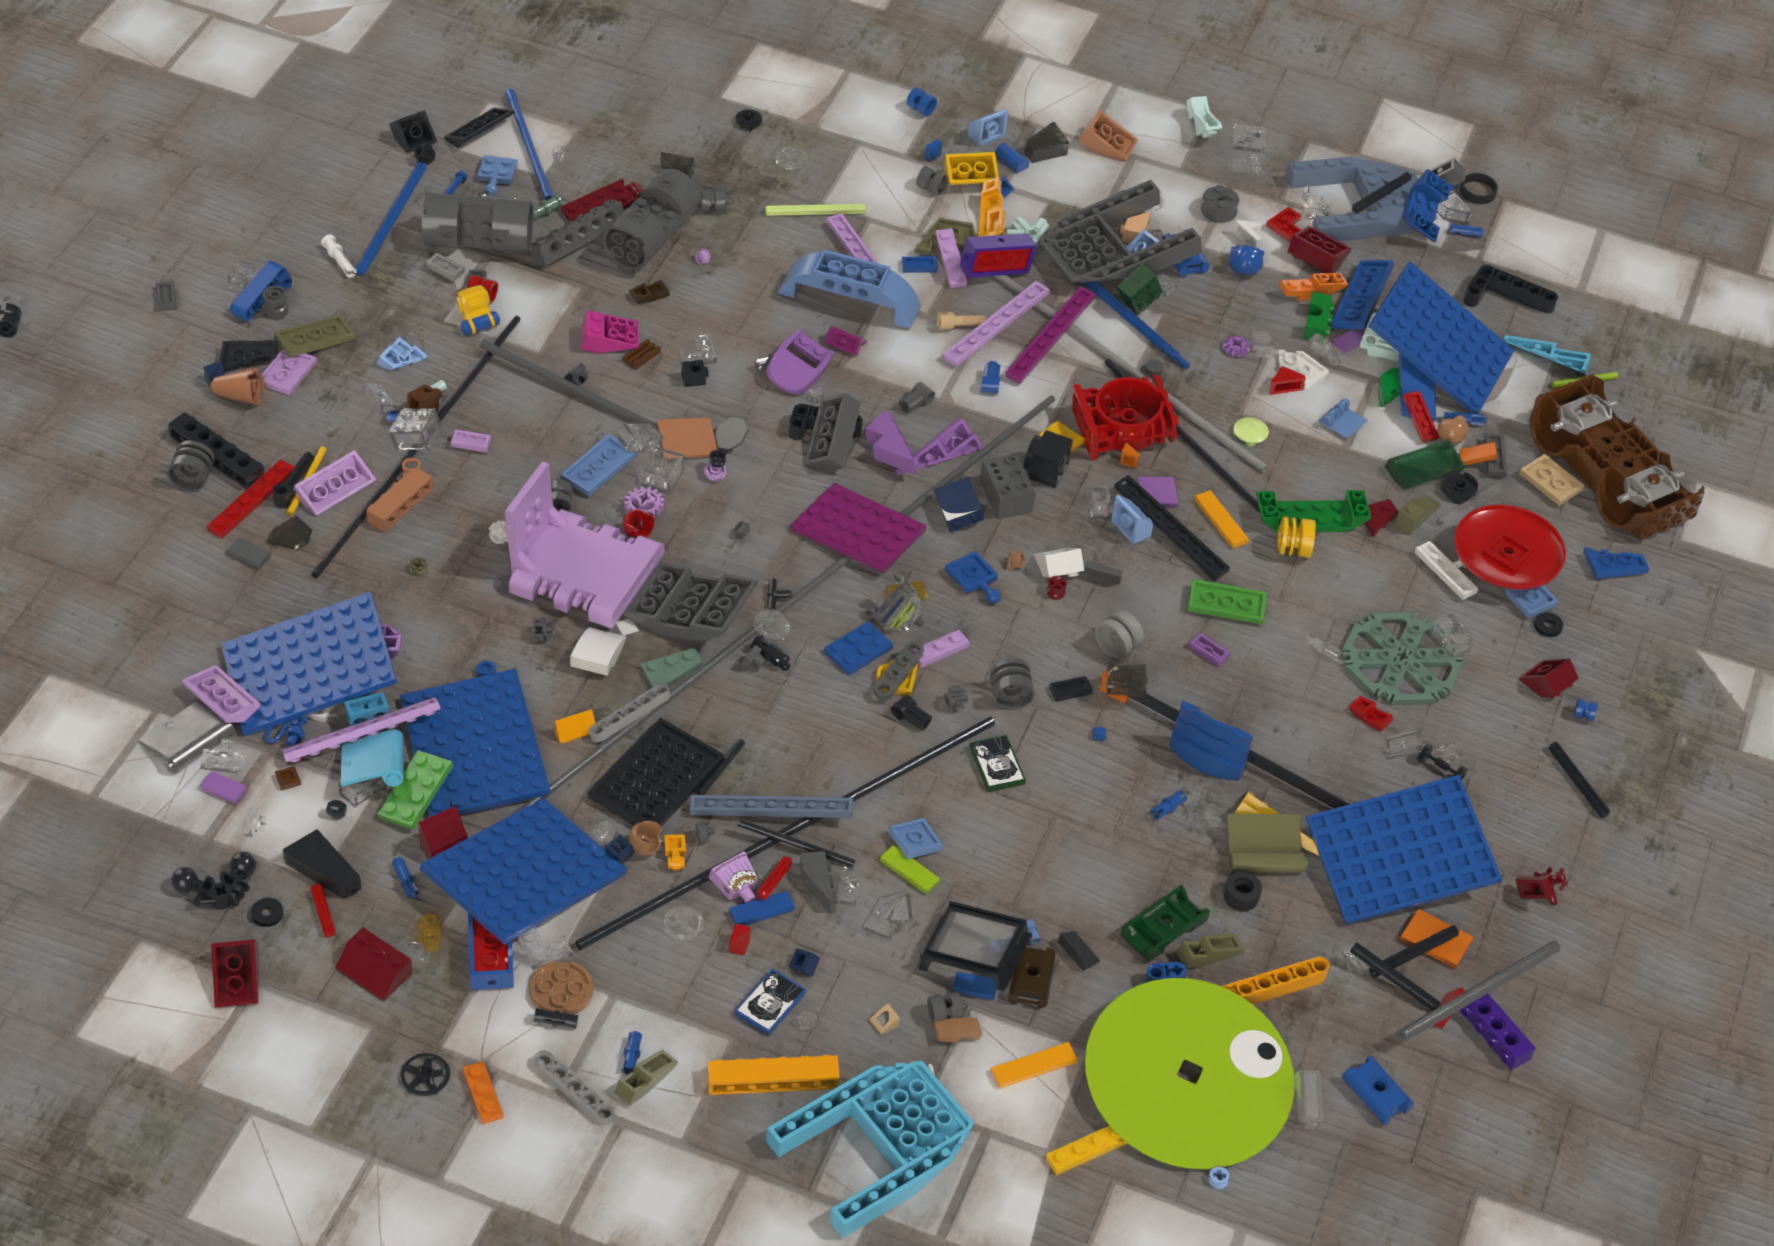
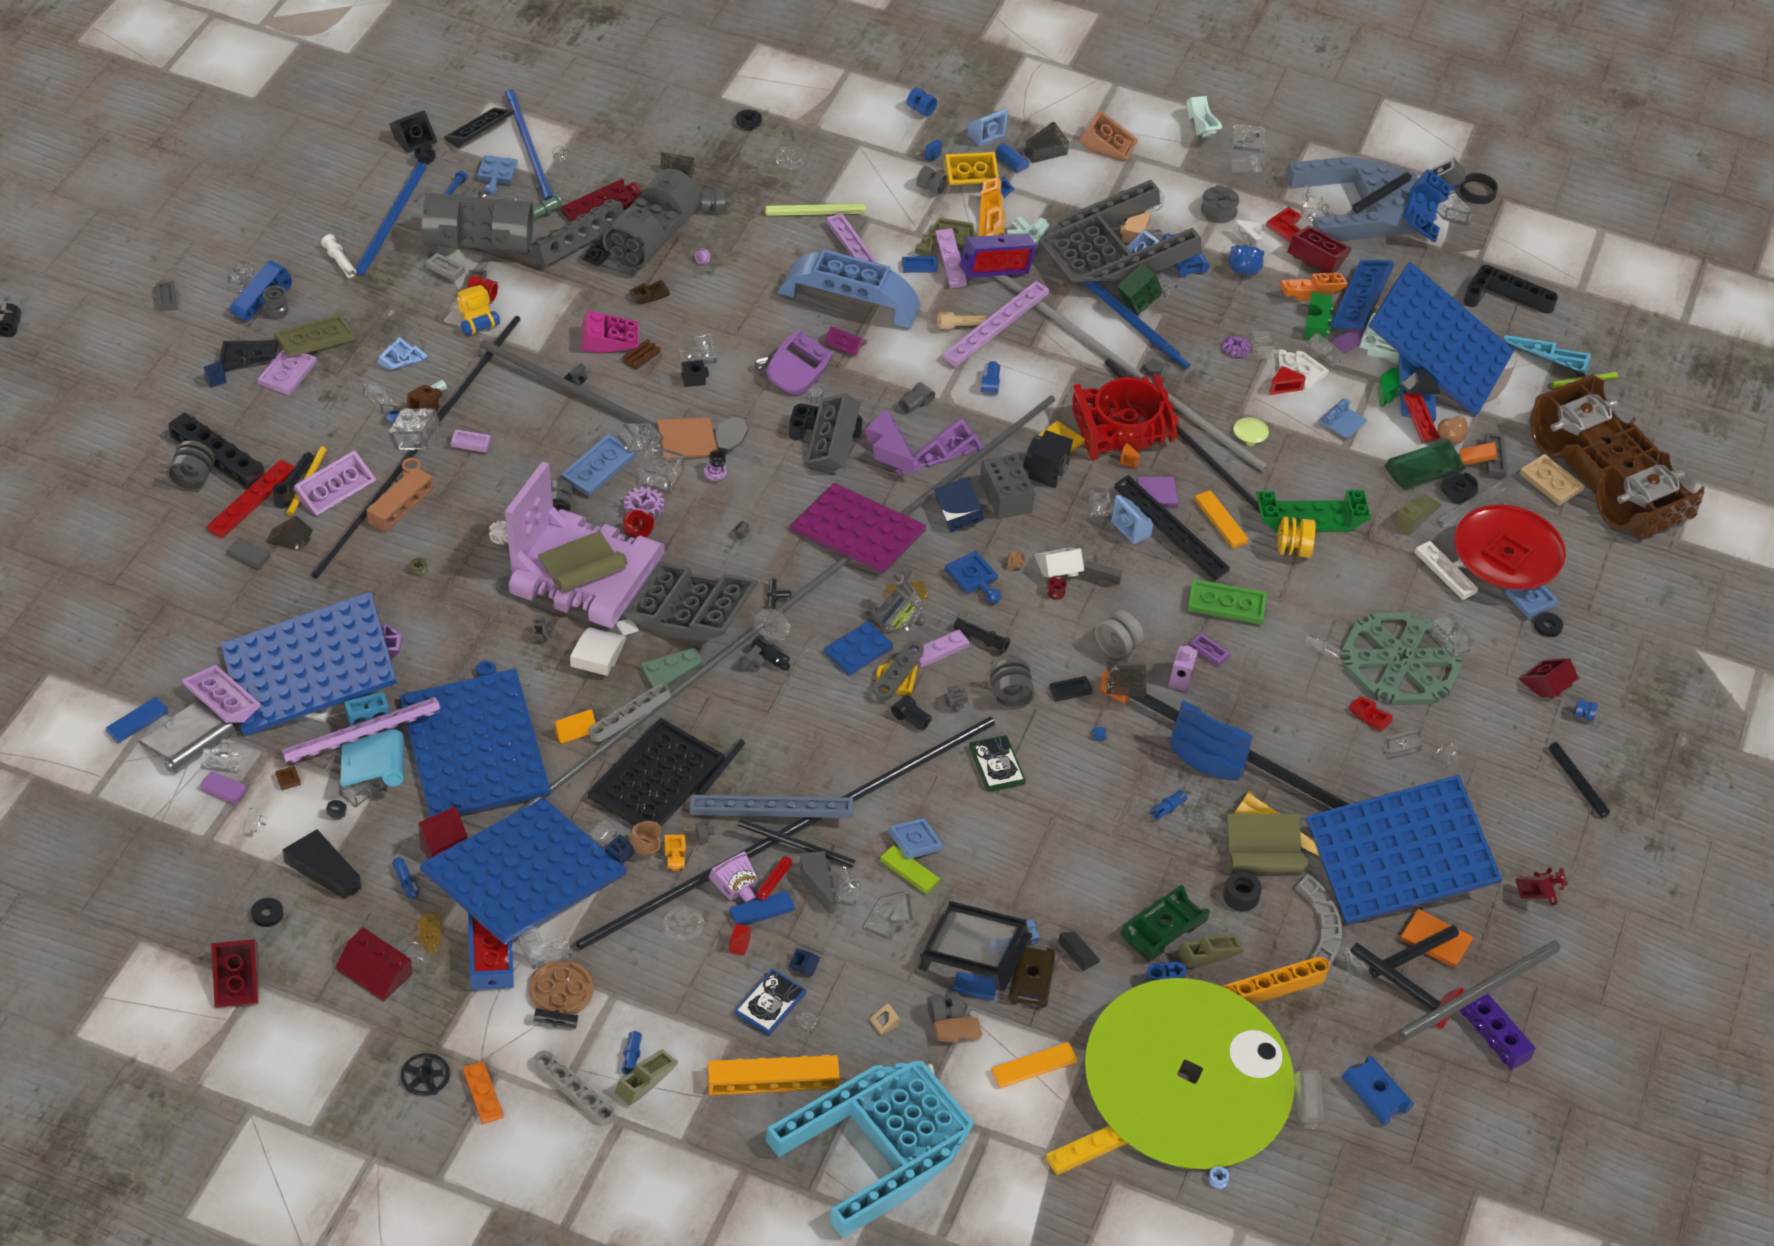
(137, 720): none -> blue tile
(219, 895): black piece -> none
(240, 386): nougat cone -> none
(294, 733): blue piece -> none
(323, 910): red axle -> none
(420, 785): bright green plate -> none
(582, 561): none -> olive door
(596, 254): none -> black slope
(989, 638): none -> black pin
(1050, 335): magenta plate -> none
(1185, 661): none -> lavender torso
(1327, 915): none -> light grey tile
(1381, 515): dark red wing -> none
(1420, 383): none -> black slope
(1426, 752): black wheel -> none
(1466, 230): blue axle -> none
(1471, 419): blue piece -> none
(1613, 565): blue wing -> none

